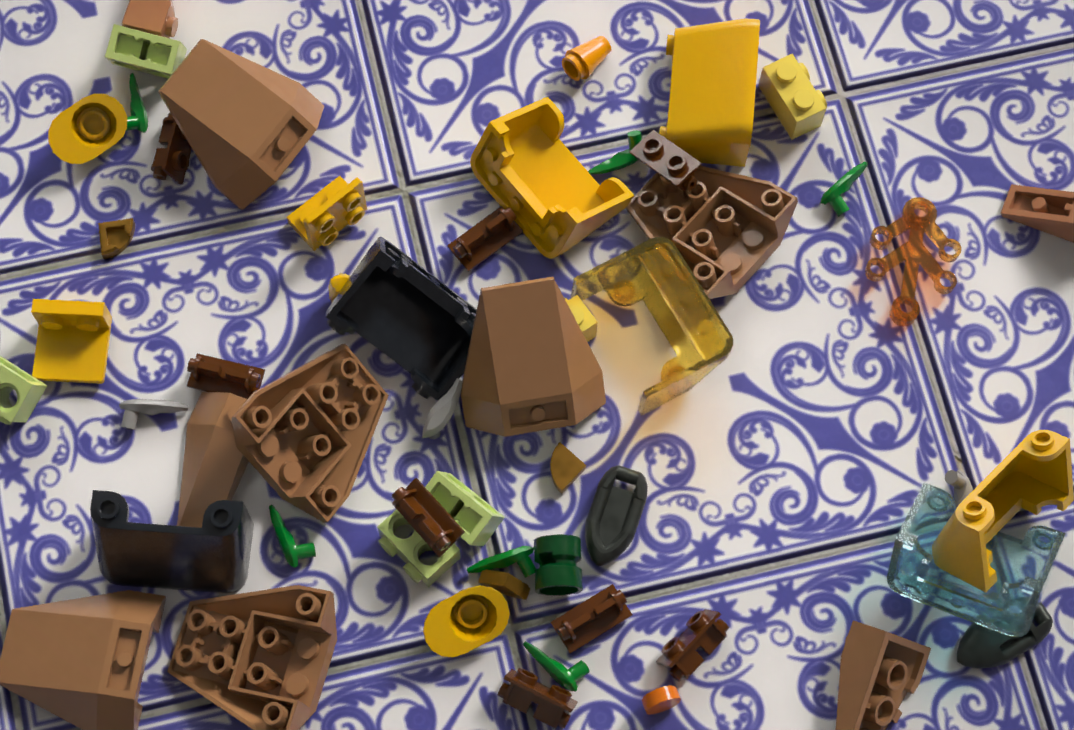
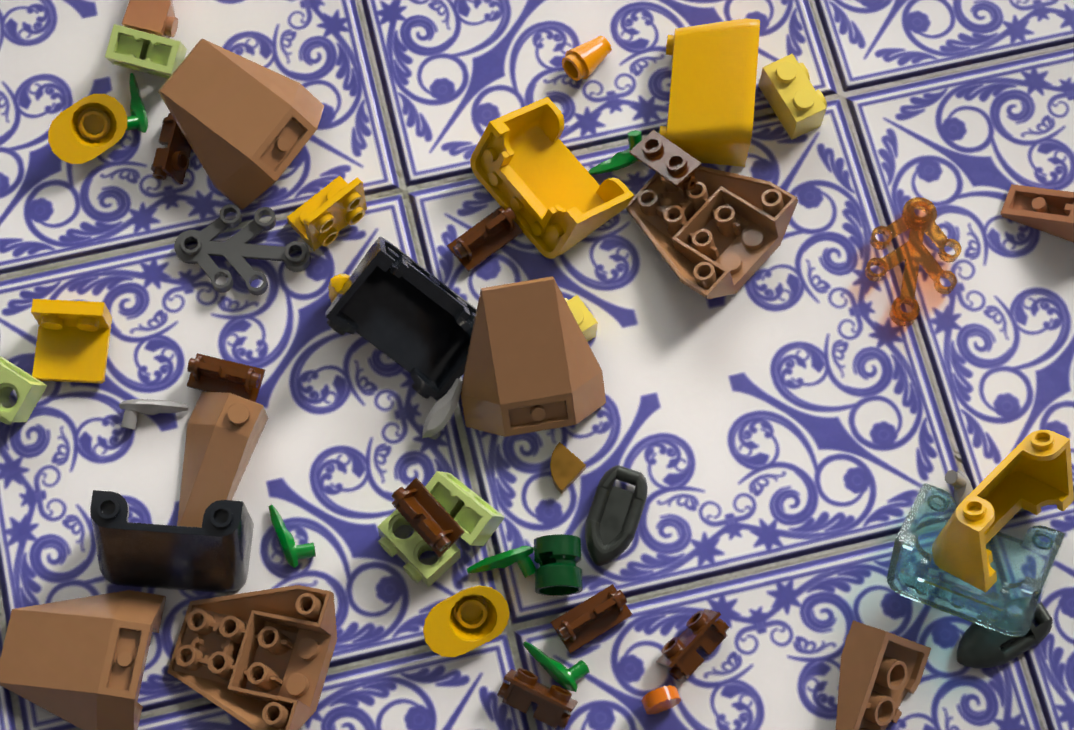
(115, 236): pearl gold tile -> none
(237, 249): none -> dark grey plant
(312, 430): medium nougat wedge -> none
(504, 583): pearl gold tile -> none
(677, 303): clear yellow windscreen -> none
(834, 193): green bar -> none

